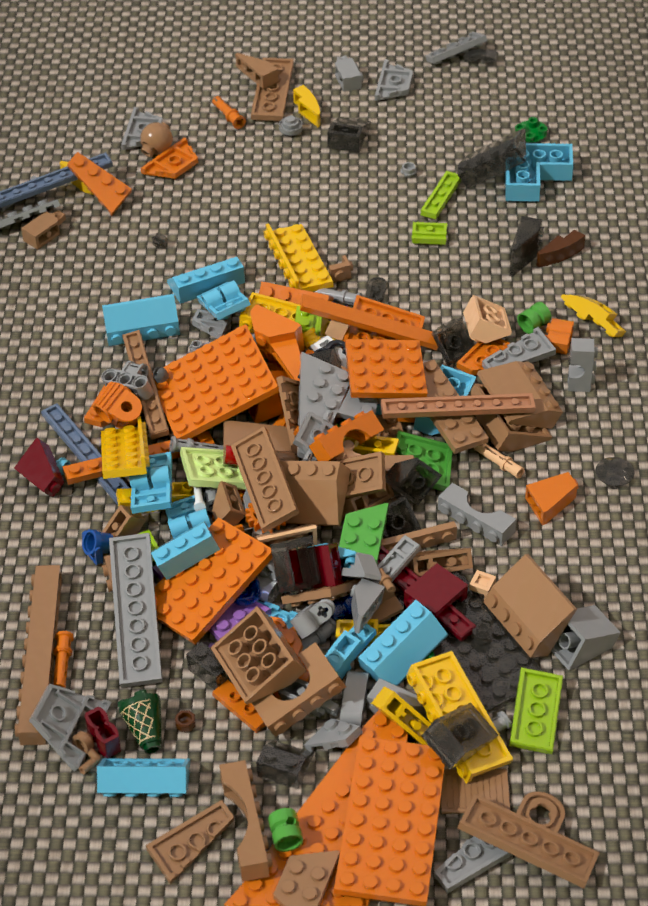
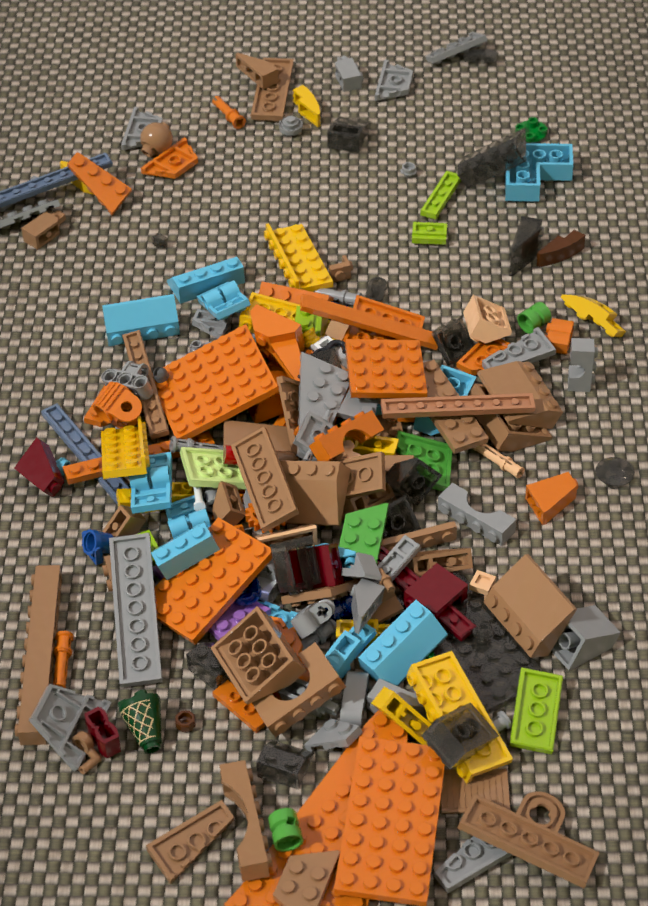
(143, 776): medium azure slope -> none

